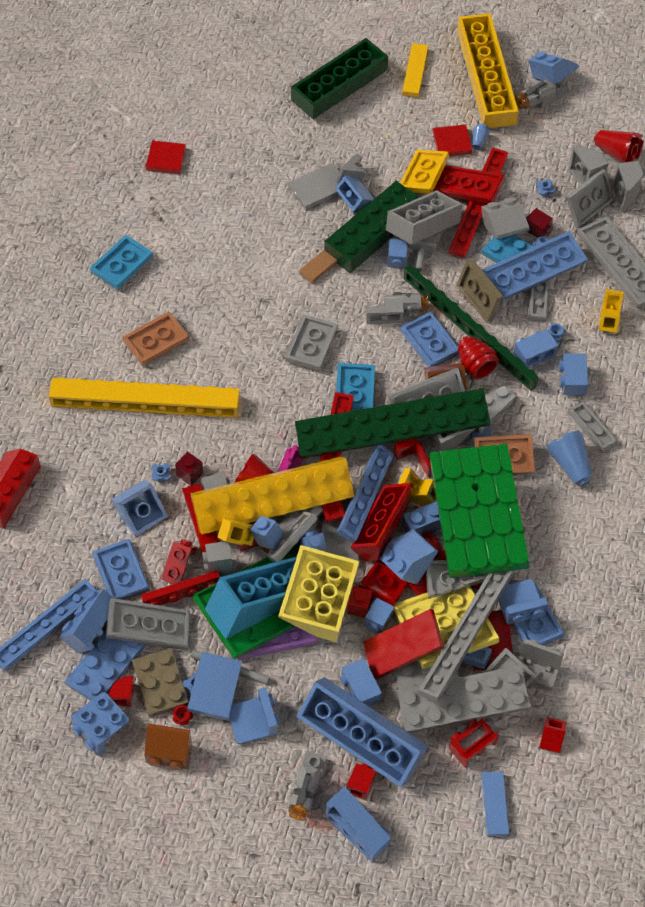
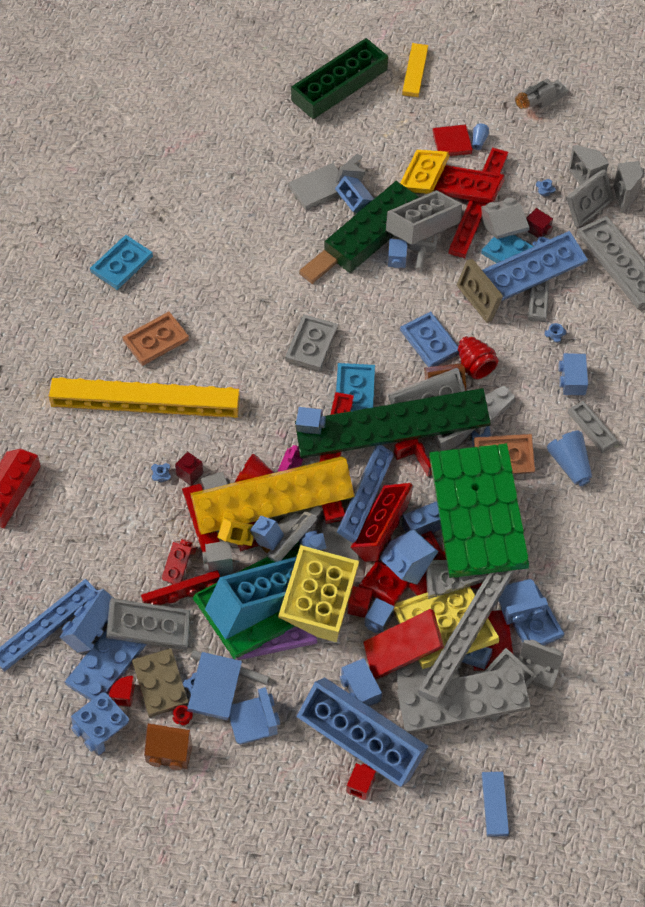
(120, 570): medium blue tile -> none
(140, 507): medium blue slope -> none
(165, 157): red tile -> none
(306, 785): light grey plate -> none
(310, 420): none -> medium blue brick
(357, 824): medium blue wedge -> none
(395, 307): light grey plate -> none
(423, 489): yellow brick -> none
(470, 327): dark green plate -> none
(472, 741): red window -> none
(487, 71): yellow brick -> none
(536, 348): medium blue brick -> none
(551, 67): medium blue slope -> none
(553, 734): red brick -> none
(611, 310): yellow brick -> none
(620, 144): red cone -> none

